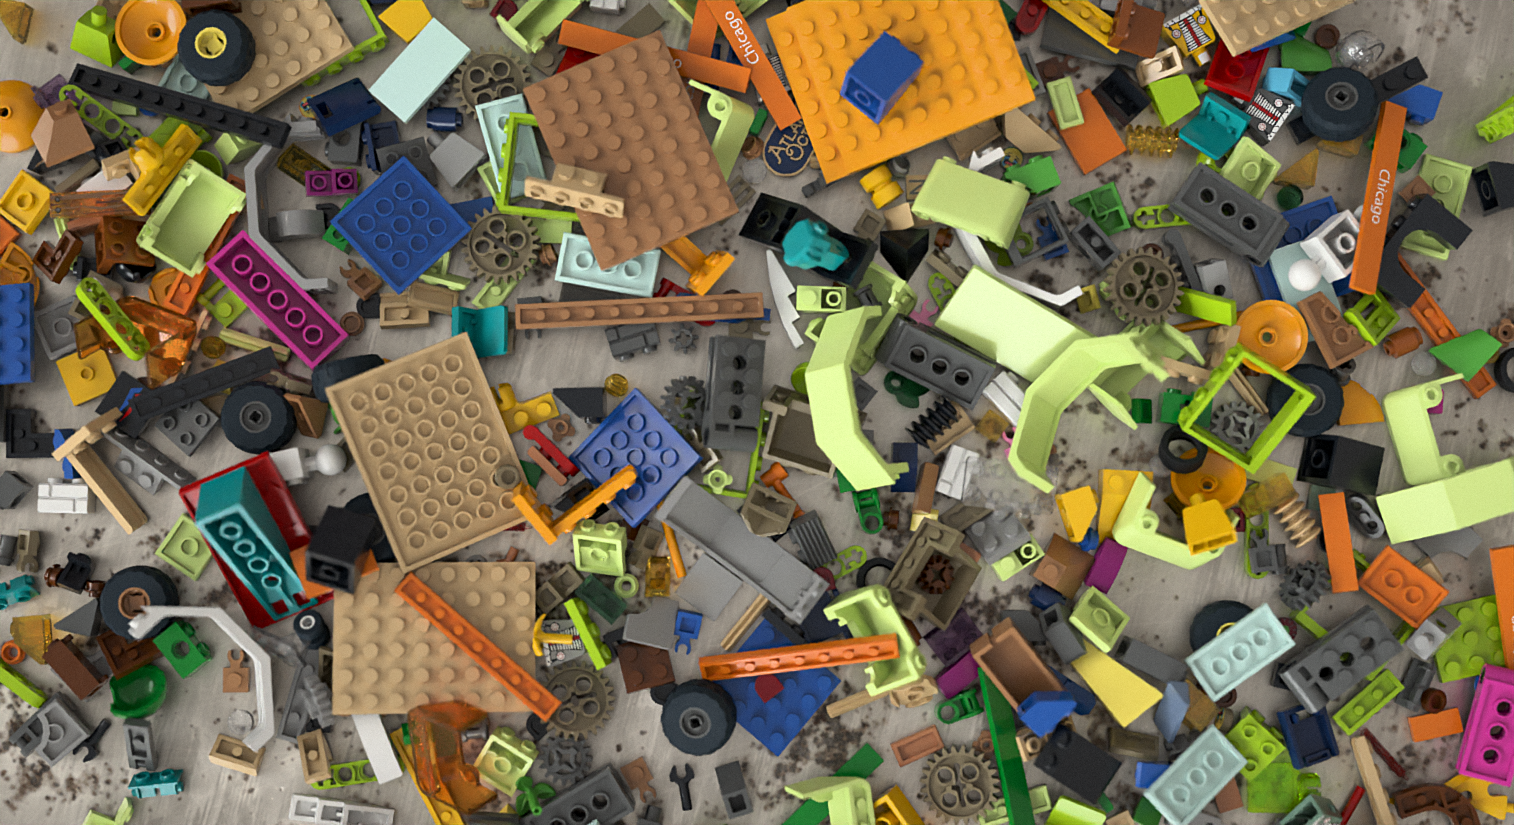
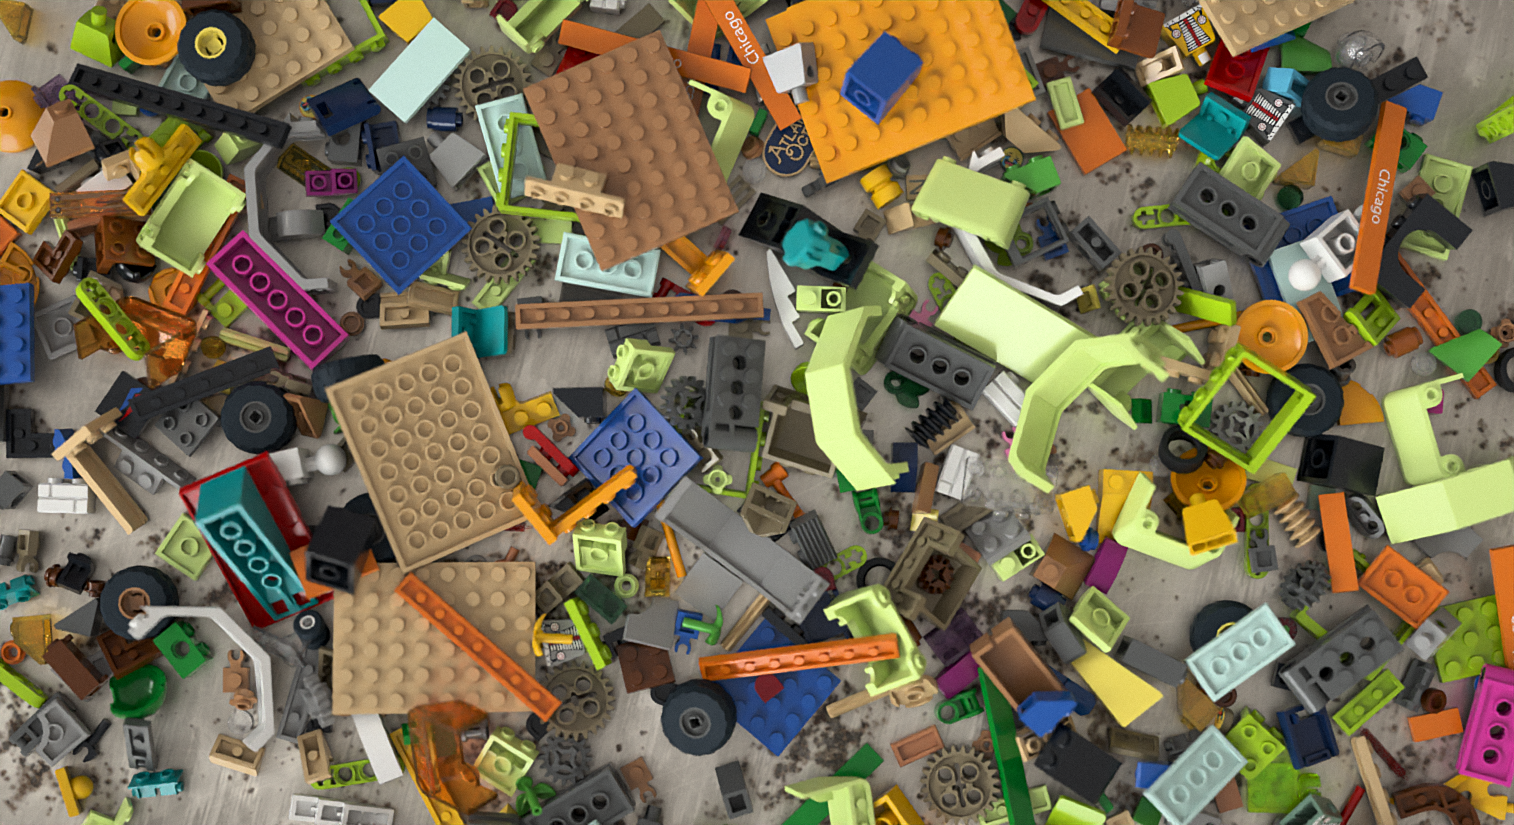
(73, 789): none -> yellow tile
(87, 377): yellow plate -> none
(243, 699): none -> medium nougat plate
(548, 254): medium nougat plate -> none
(640, 366): none -> yellowish green plate
(683, 785): black bar -> none
(713, 629): none -> bright green plant
(722, 238): none -> clear pink tile
(793, 70): none -> torso
(866, 296): dark grey bush -> none
(904, 250): black slope -> none
(991, 426): clear yellow plate -> none
(1105, 208): bright green slope -> none
(1172, 709): sand blue slope -> none
(1215, 459): none -> reddish brown plate
(1281, 560): dark grey pin -> none
(1326, 36): reddish brown tile -> none
(1468, 321): none -> clear green tile

